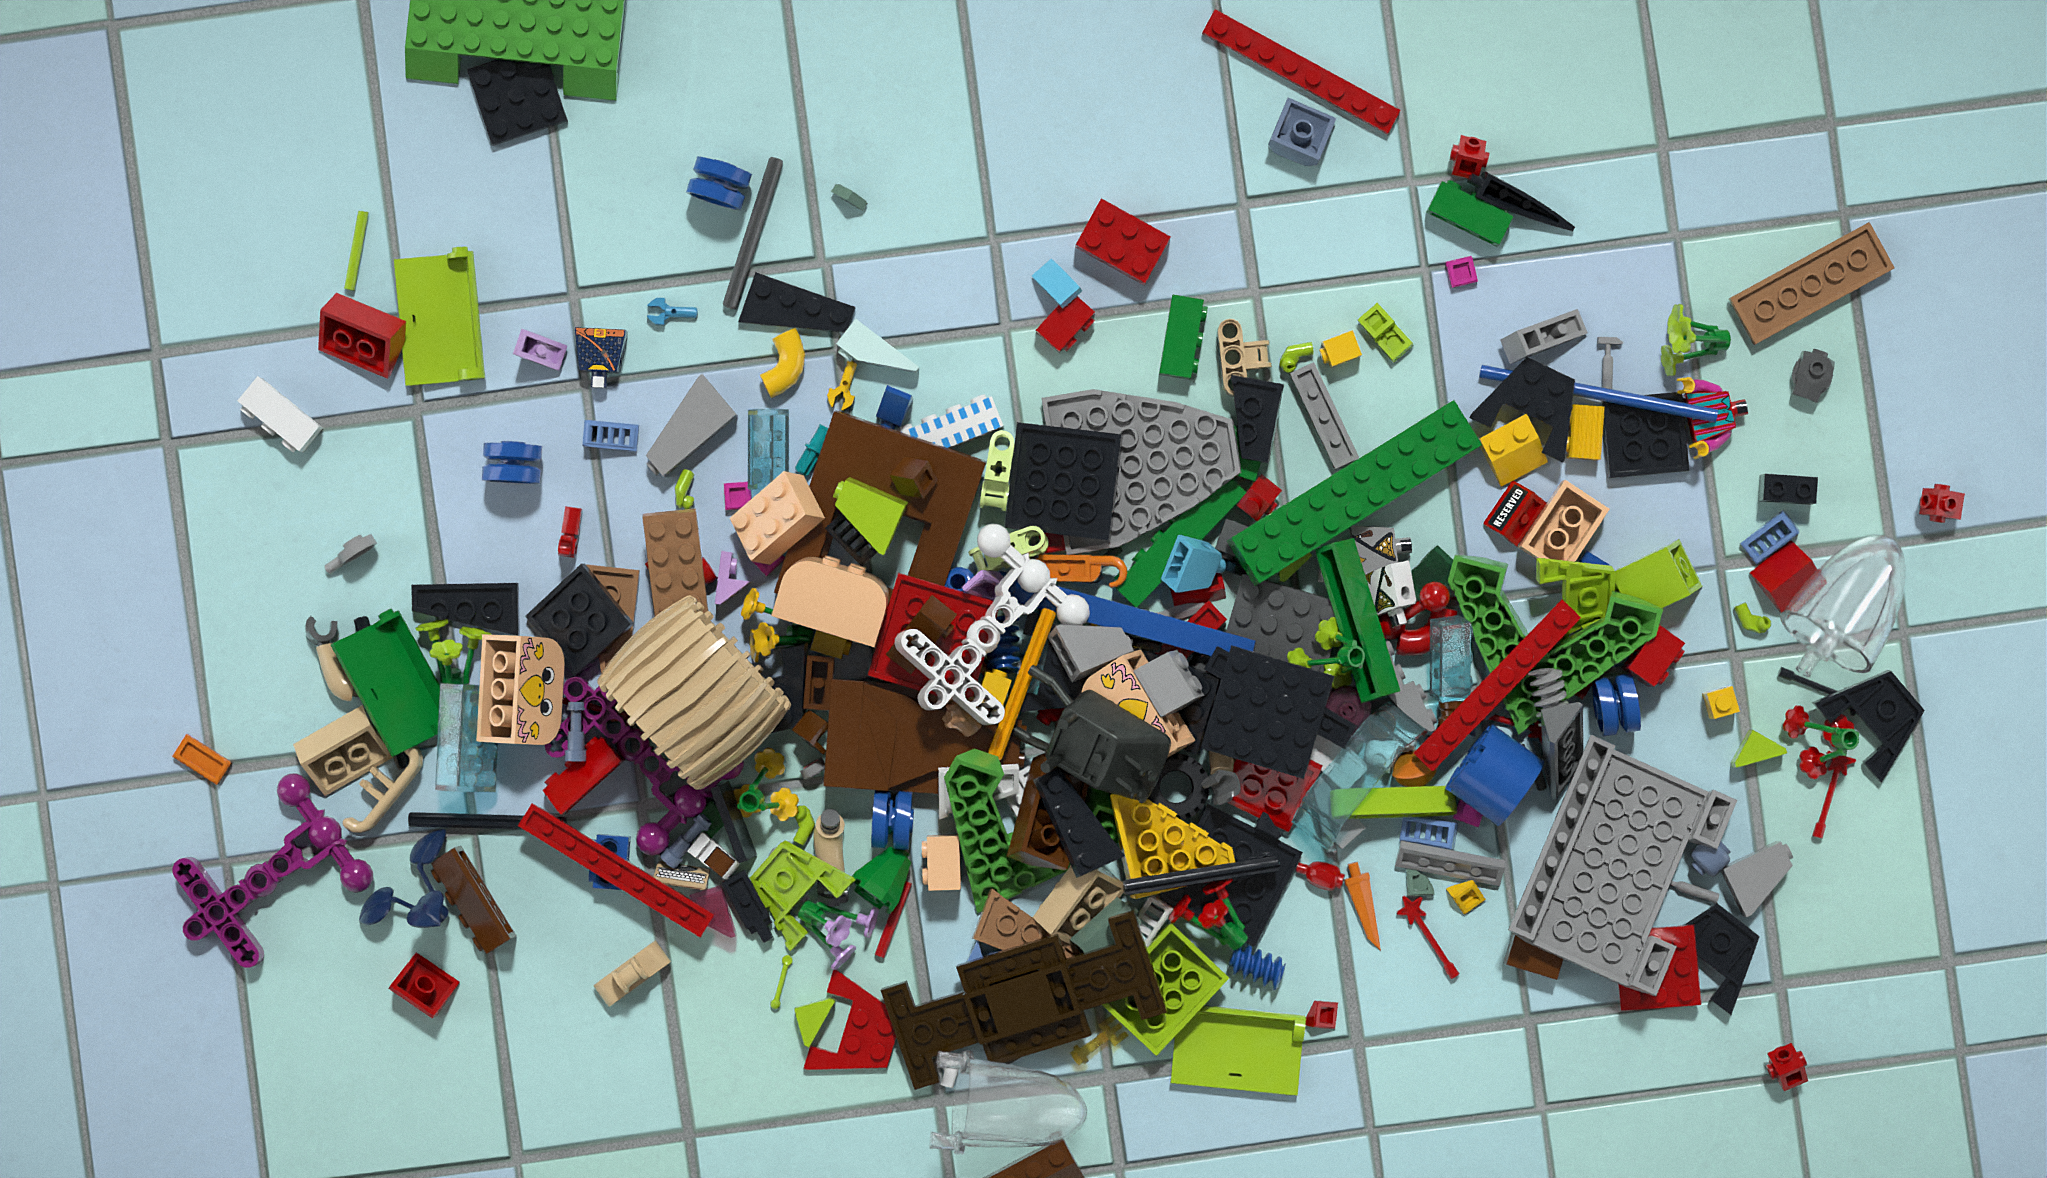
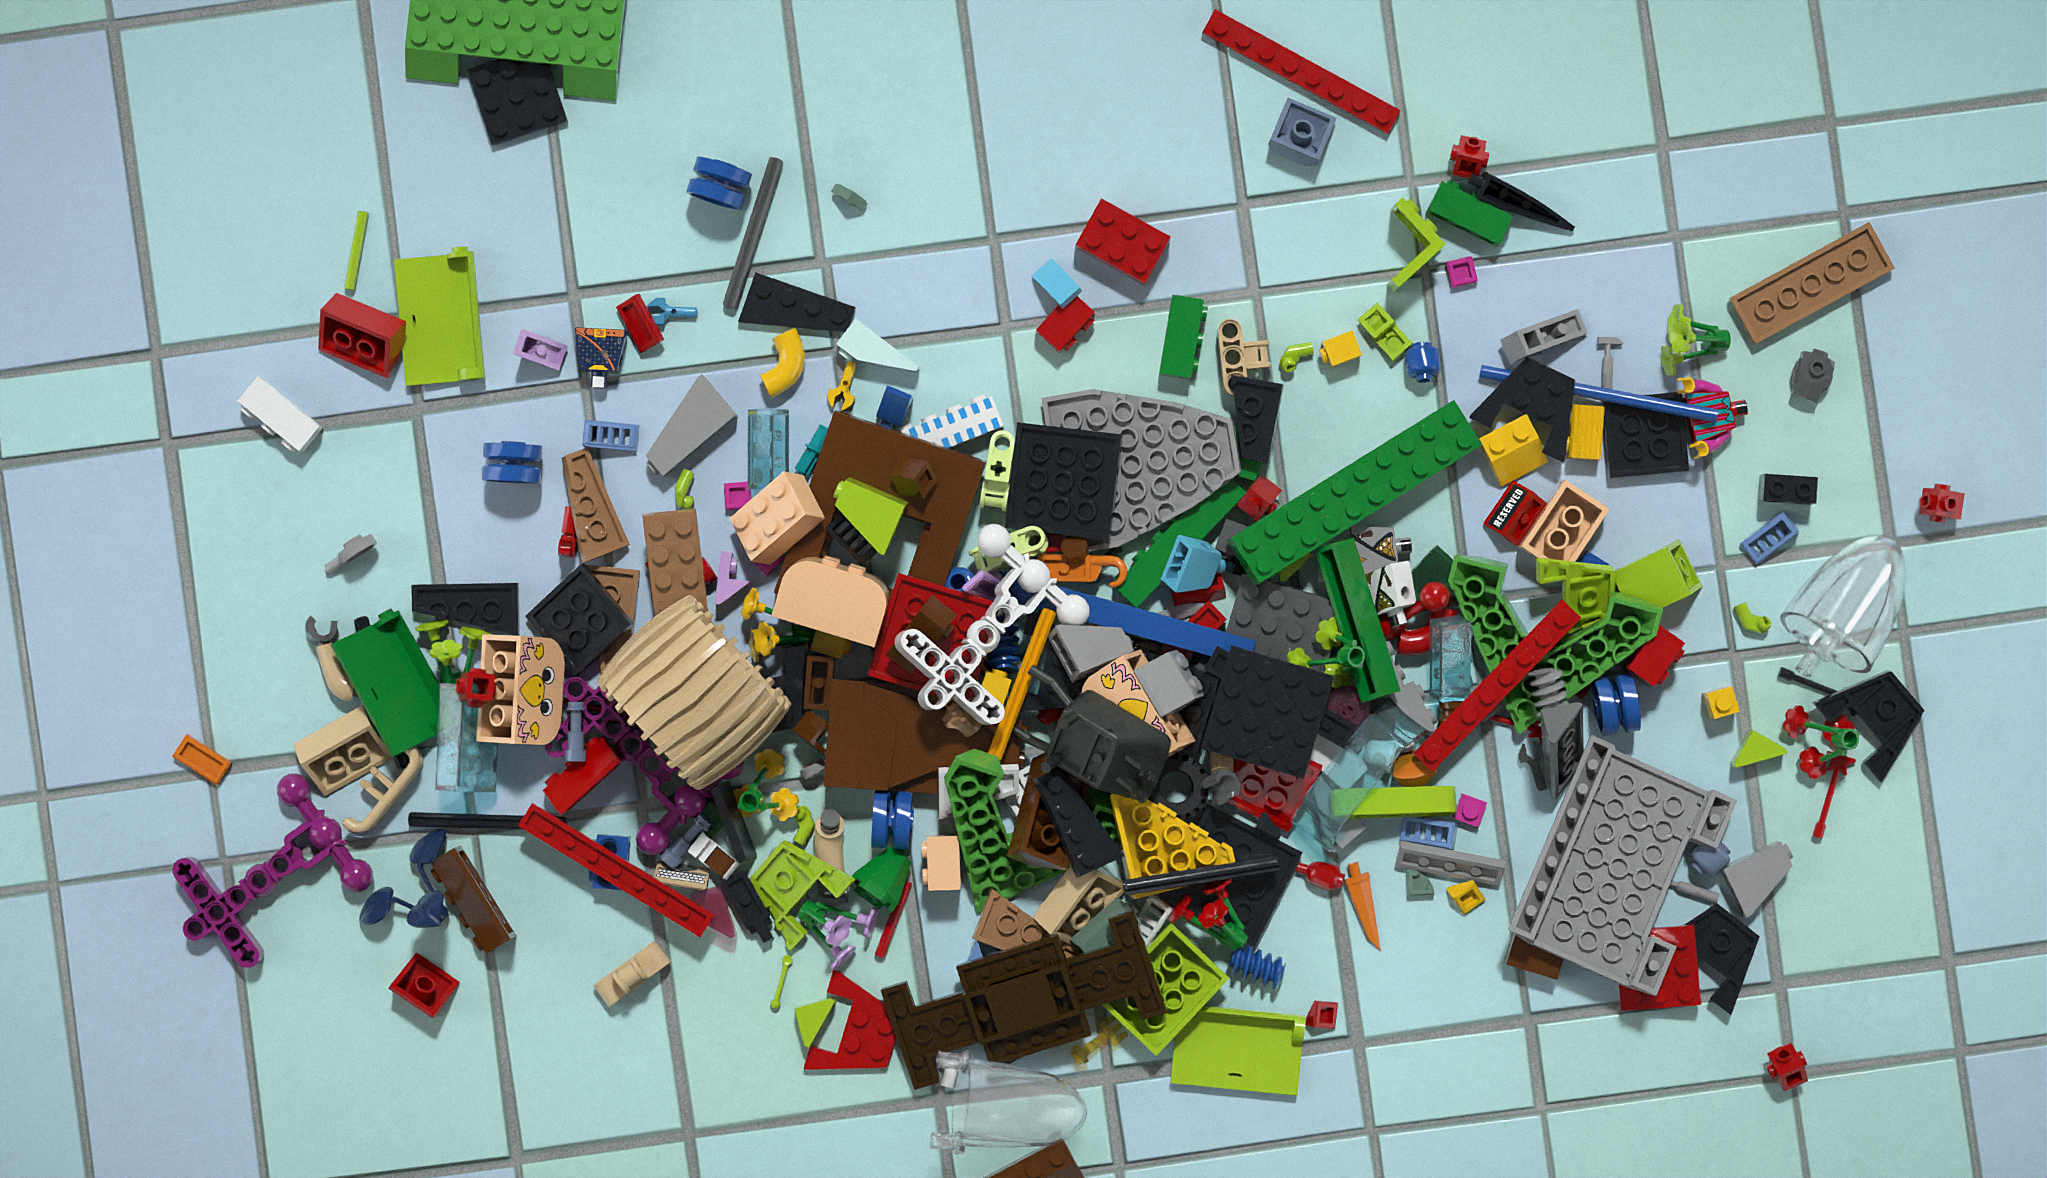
(482, 681): none -> red brick
(592, 510): none -> medium nougat wing
(640, 323): none -> red tile
(1074, 548): none -> reddish brown tile
(1324, 415): light grey plate -> none
(1413, 912): red piece -> none
(1422, 362): none -> blue head
(1424, 231): none -> lime bracket
(1495, 775): blue brick -> none
(1783, 574): red slope -> none

